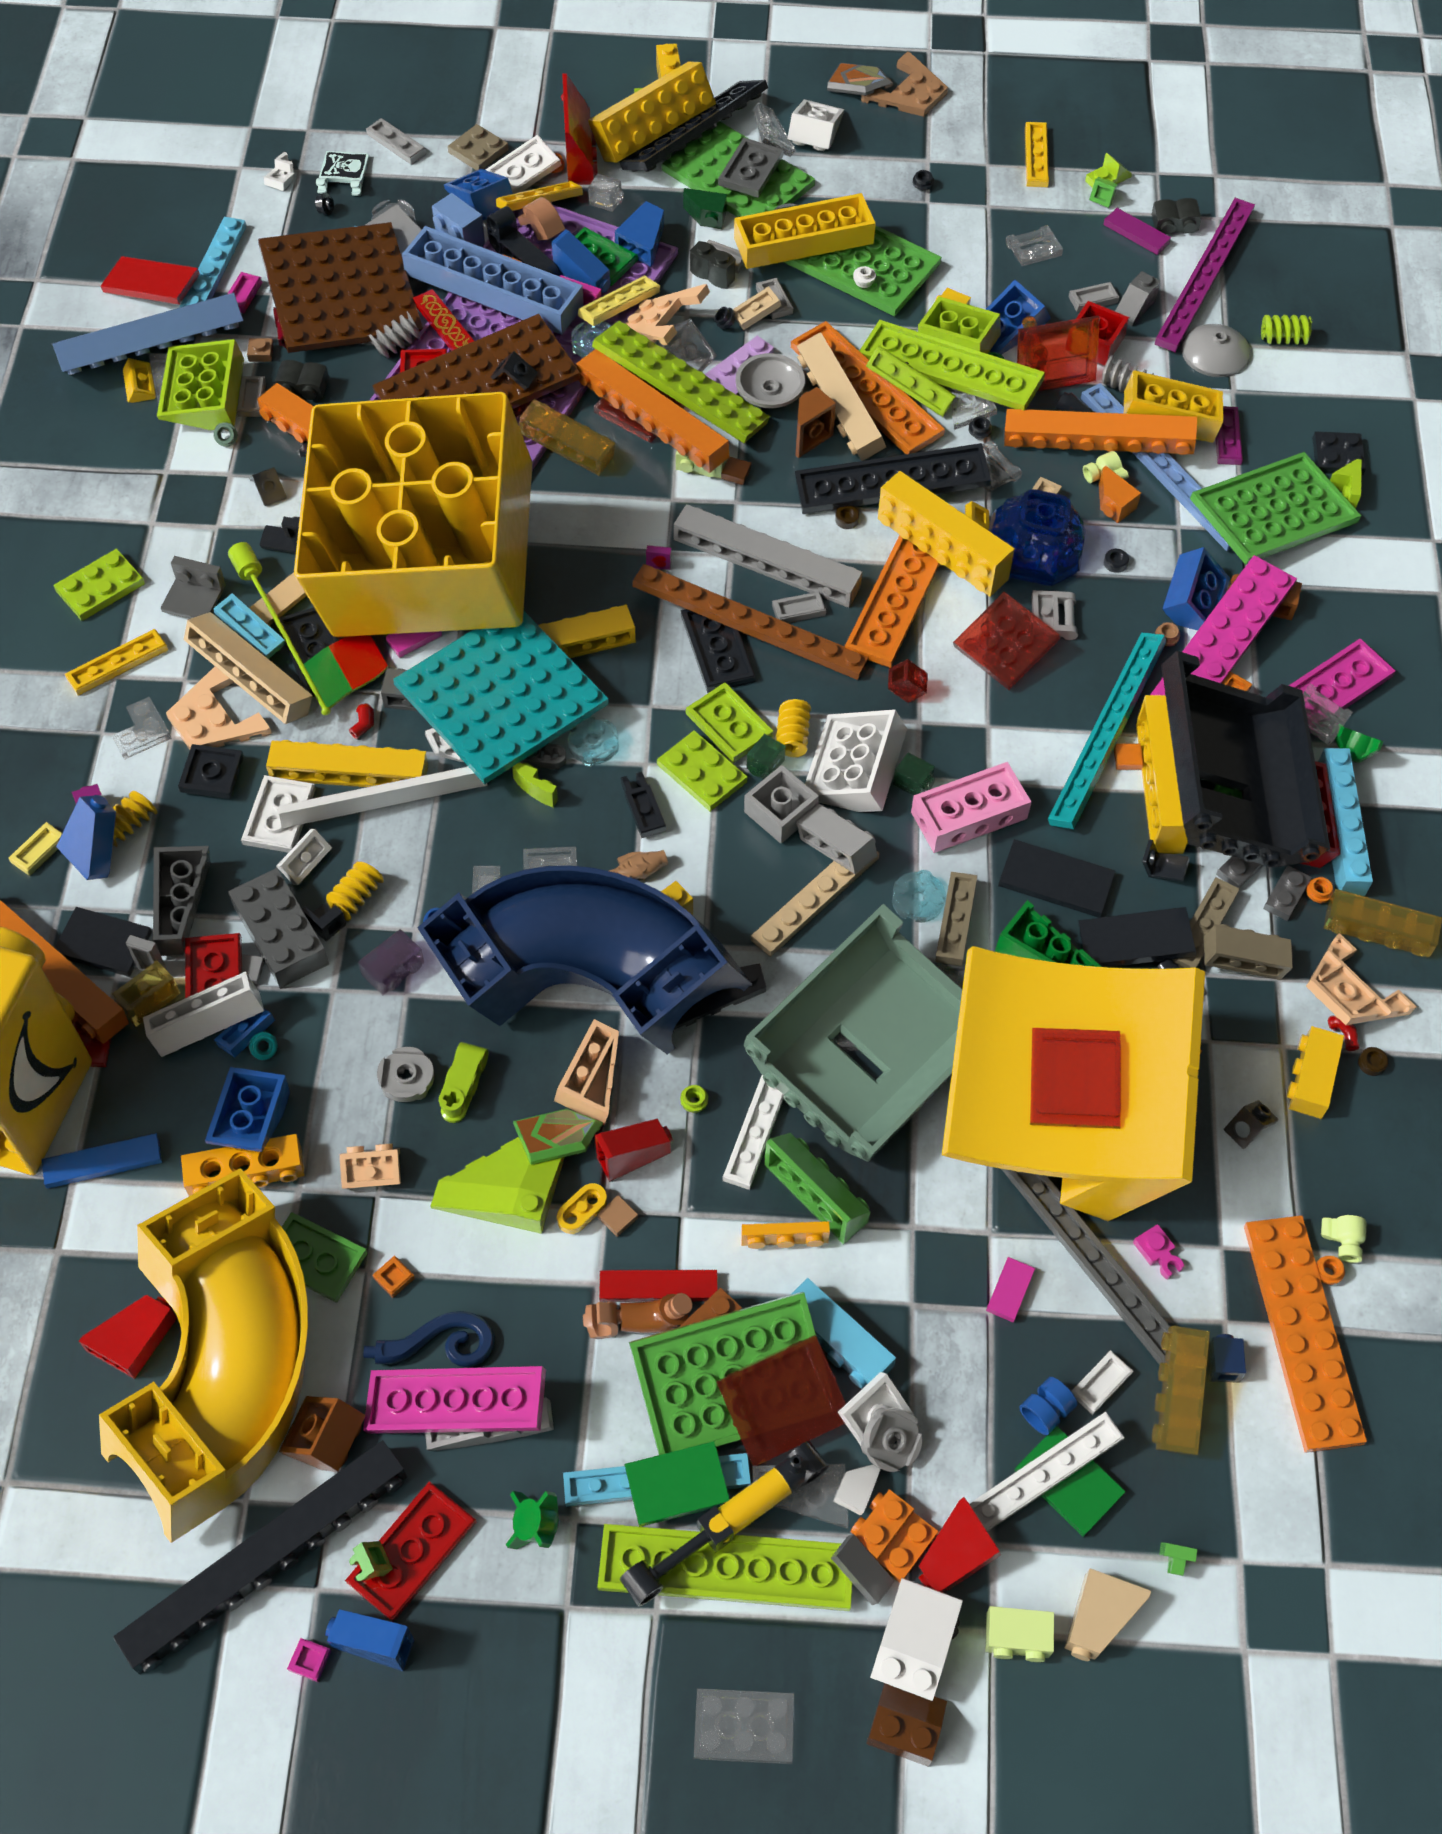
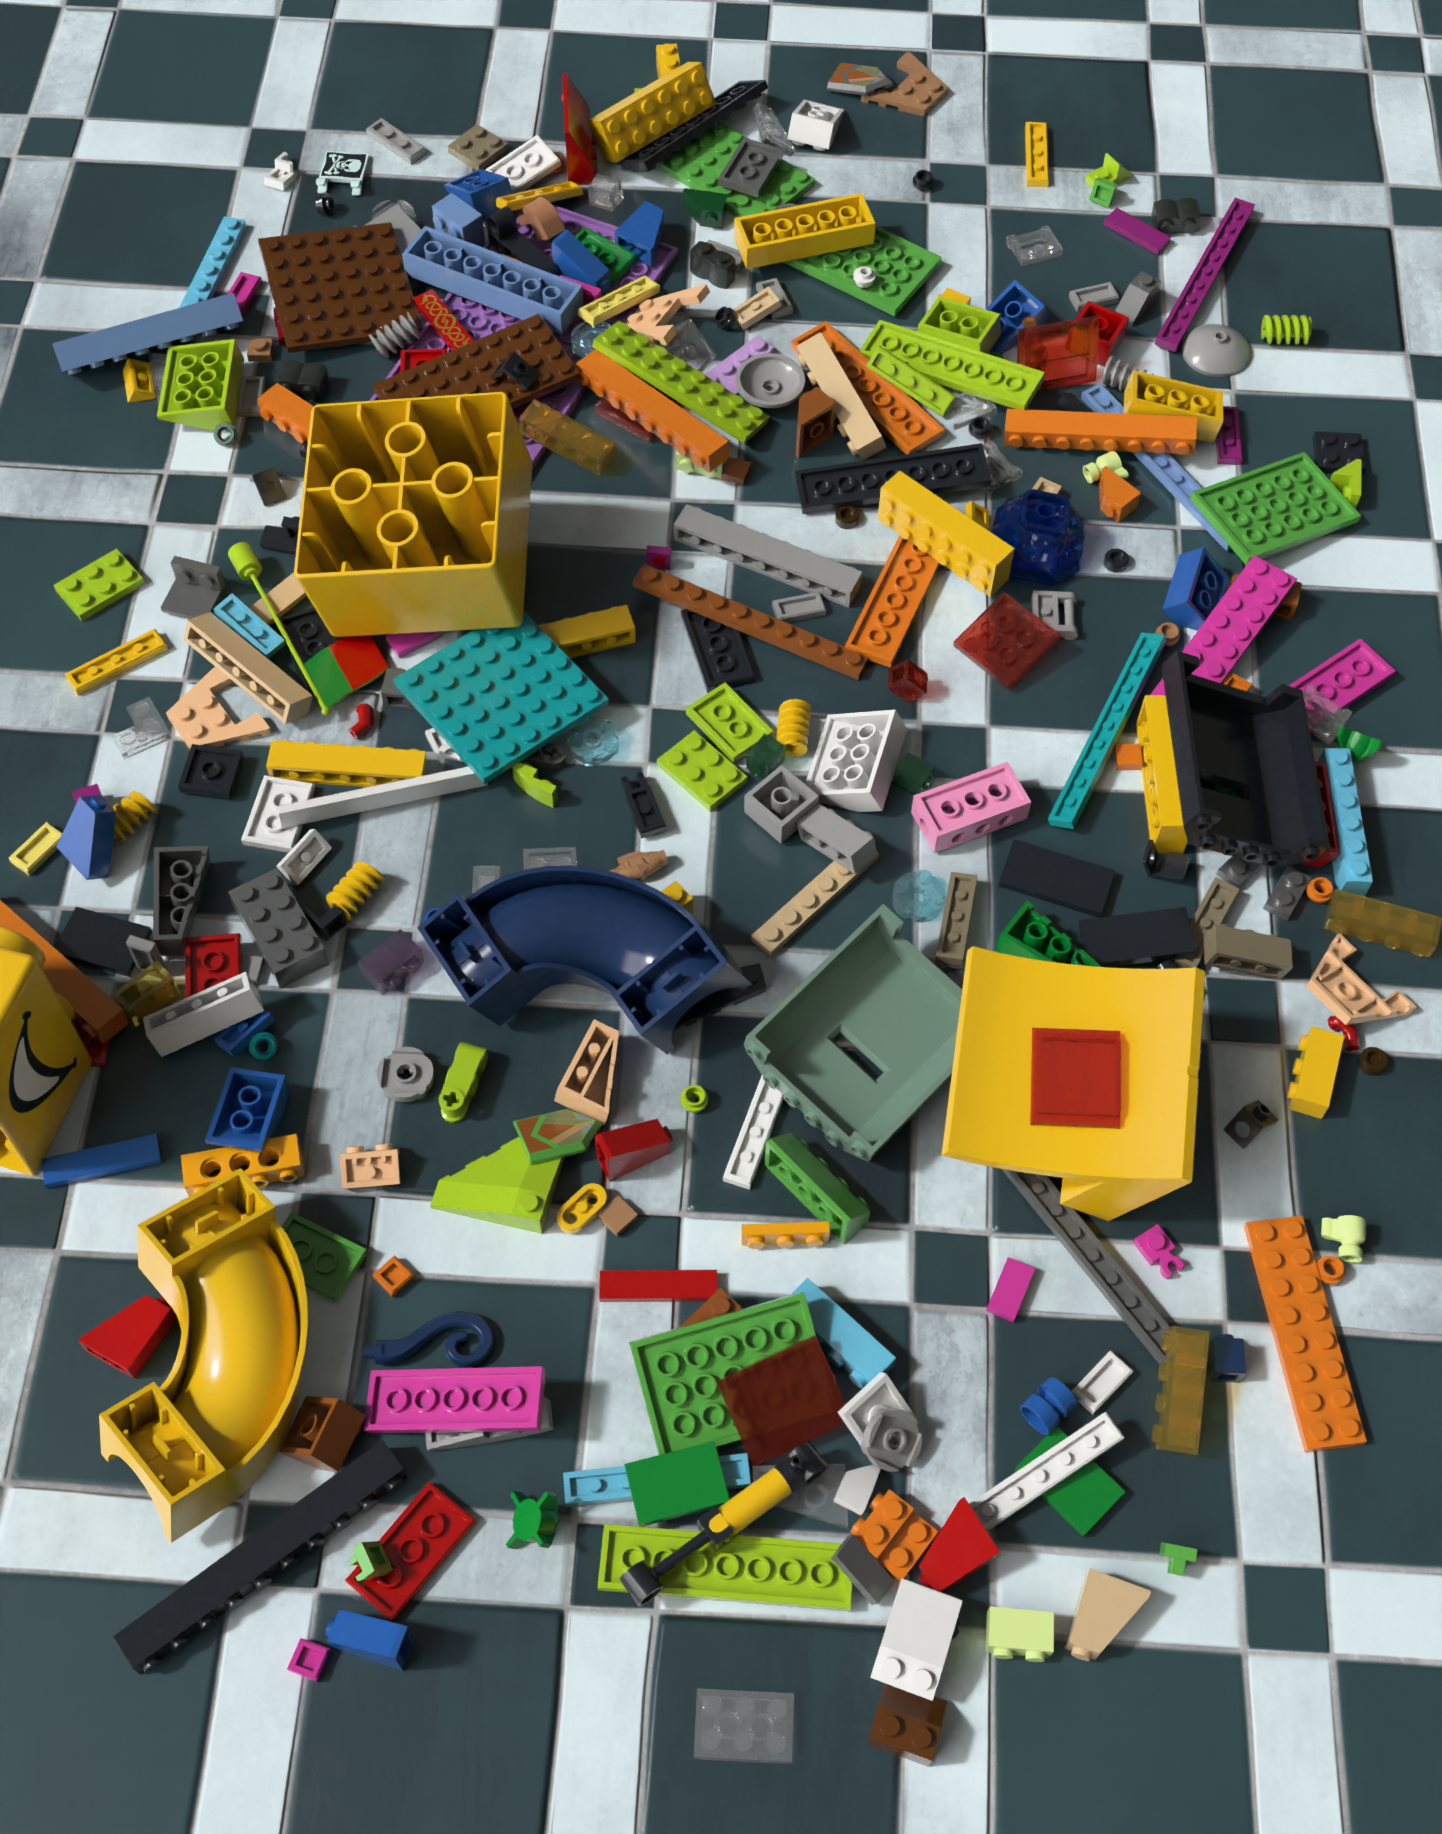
(150, 280): red tile -> none
(637, 1317): piece -> none

